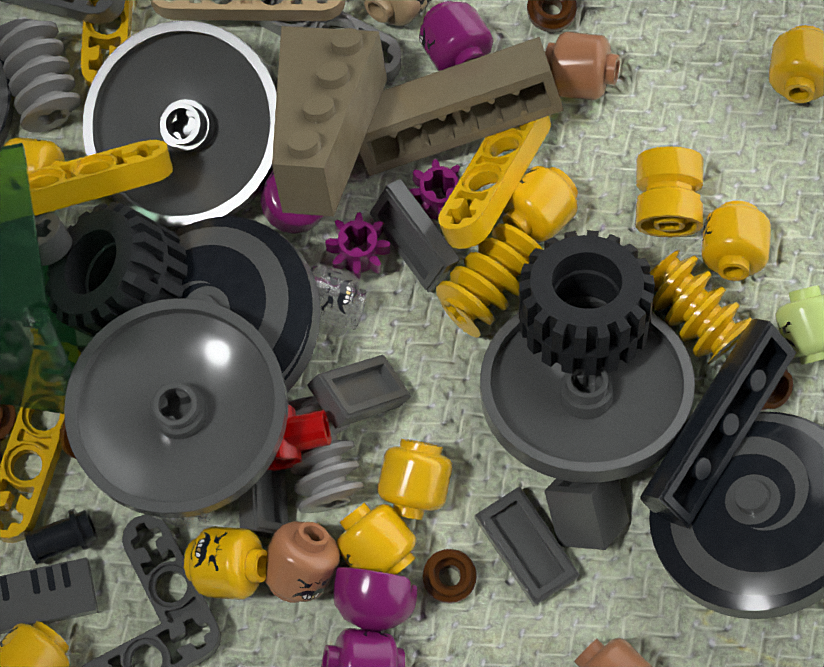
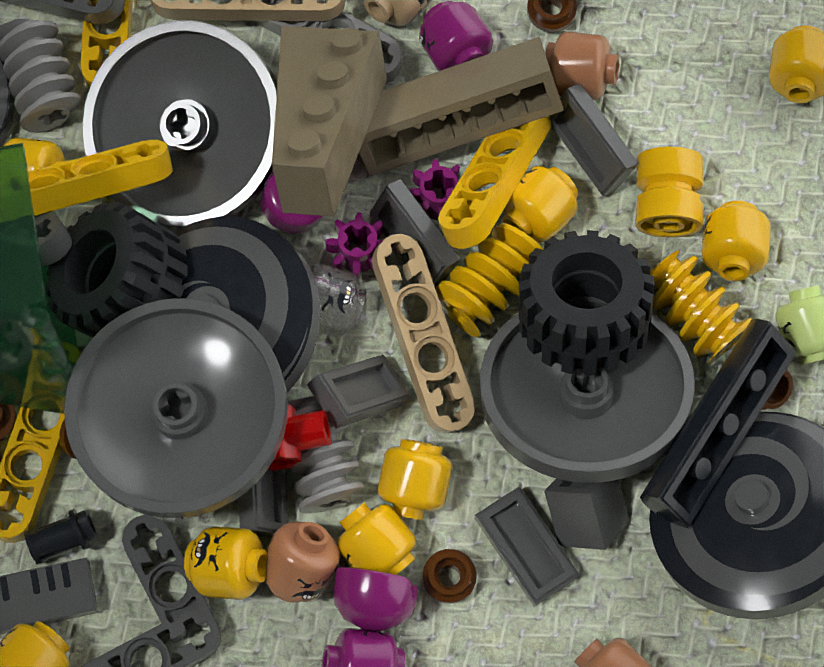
(432, 331): none -> tan beam
(592, 140): none -> dark grey tile

